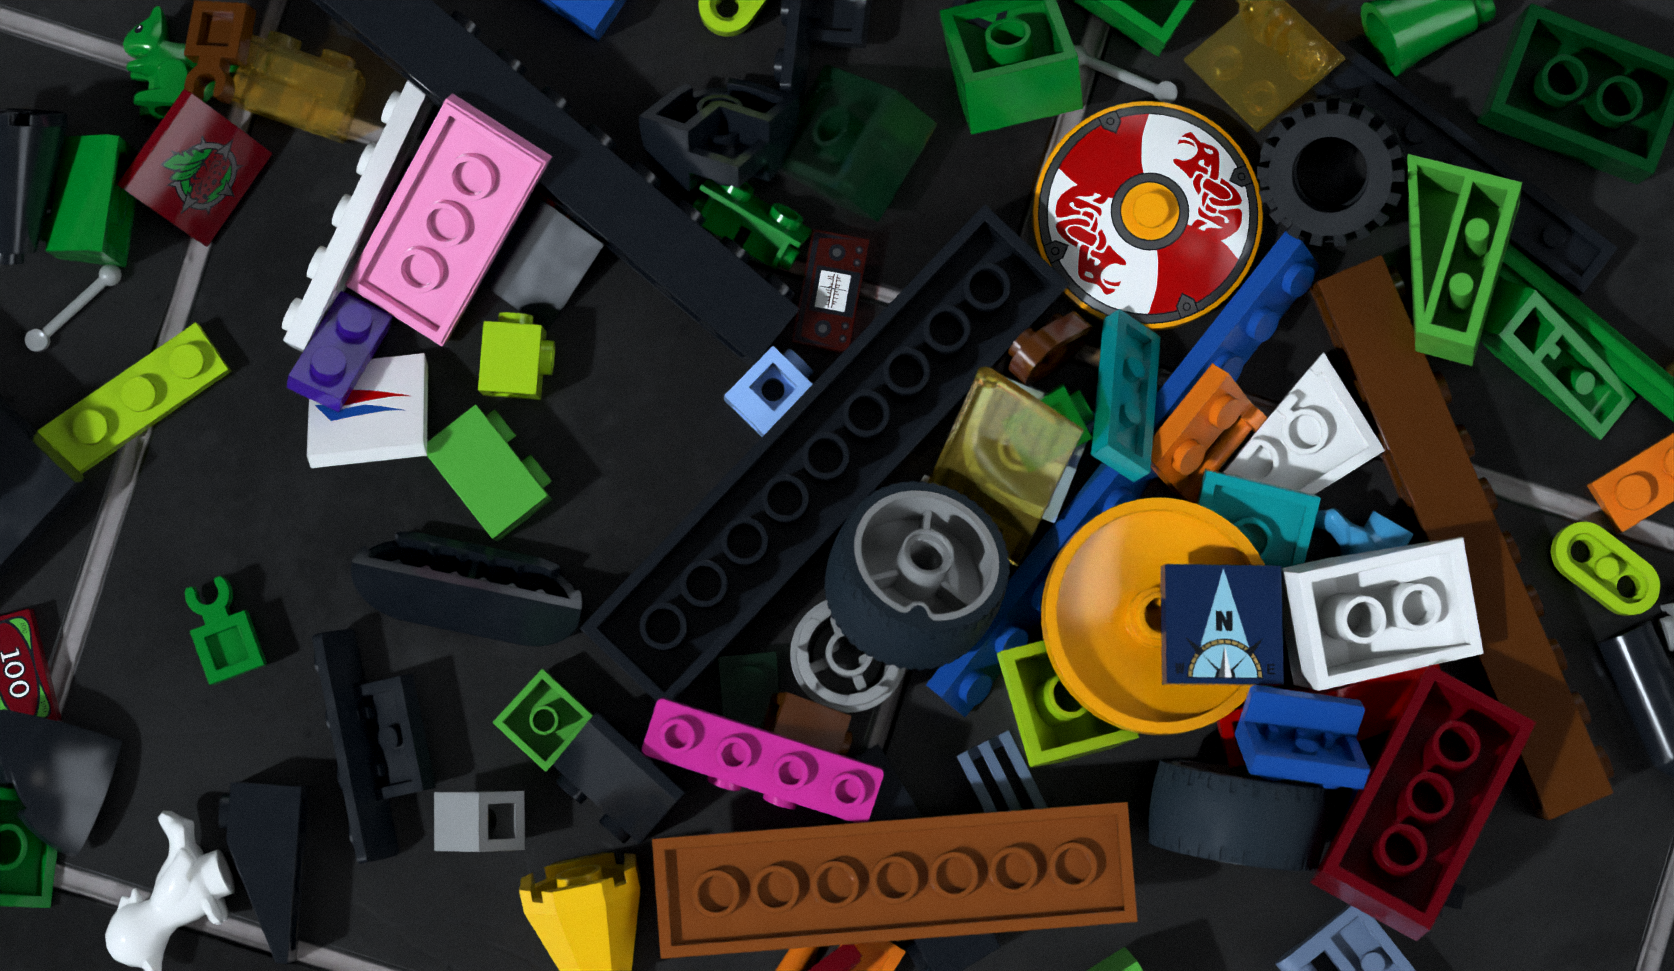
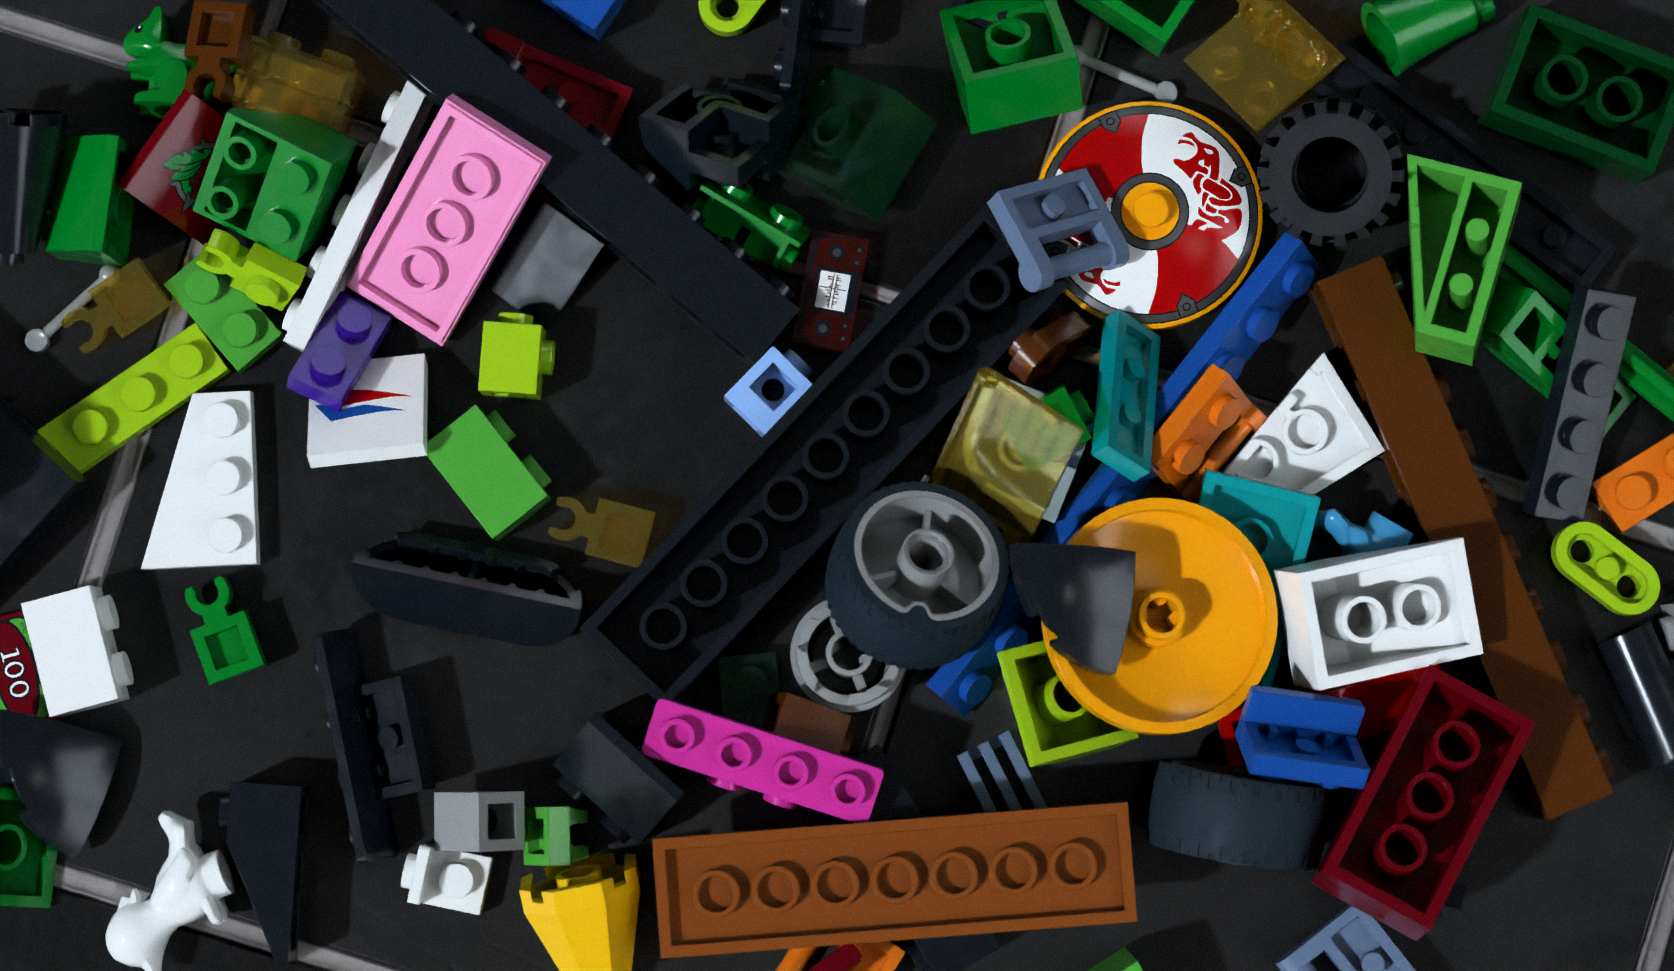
(77, 650): none -> white brick
(123, 301): none -> clear yellow plate
(211, 489): none -> white wing
(225, 315): none -> bright green plate
(256, 271): none -> lime plate
(274, 178): none -> green slope
(447, 878): none -> white bracket
(543, 719): bright green piece -> none
(549, 835): none -> bright green tile
(590, 95): none -> dark red plate
(613, 533): none -> clear yellow plate
(1051, 212): none -> sand blue plate
(1080, 596): none -> black brick
(1221, 625): dark blue tile -> none
(1579, 403): none -> black plate

